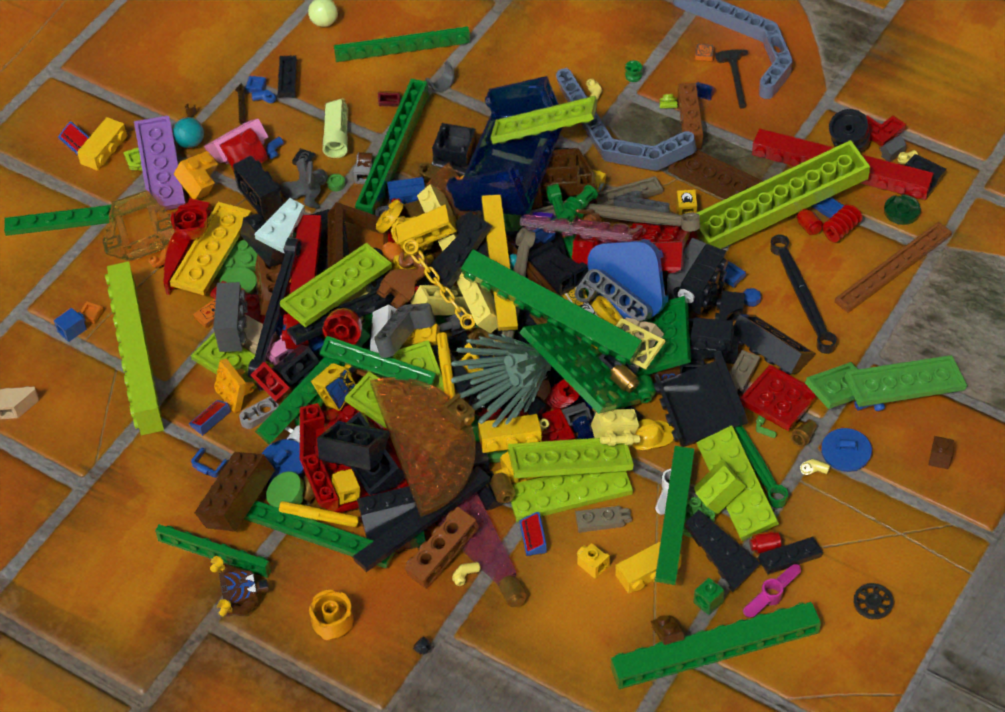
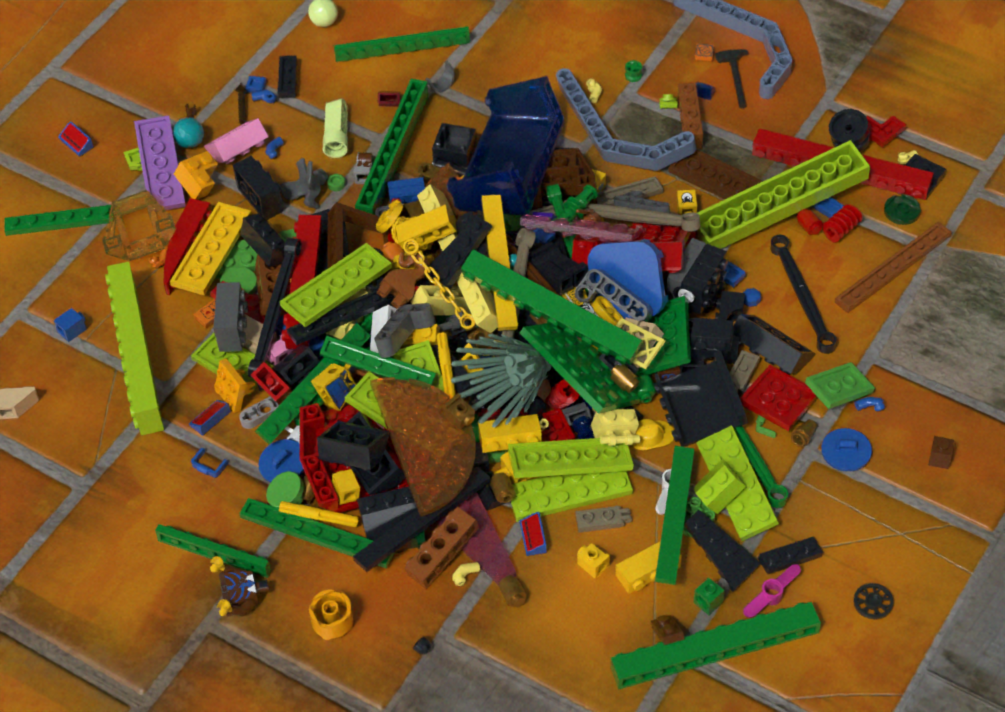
(91, 312): orange tile -> none
(102, 143): yellow brick -> none
(189, 221): red cylinder -> none
(234, 491): reddish brown brick -> none
(243, 146): red slope -> none
(281, 225): light aqua wing -> none
(307, 155): black tile -> none
(343, 325): red cylinder -> none
(544, 119): lime plate -> none
(765, 541): red brick -> none
(813, 466): light yellow arm -> none
(893, 148): dark grey piece -> none
(905, 380): bright green plate -> none

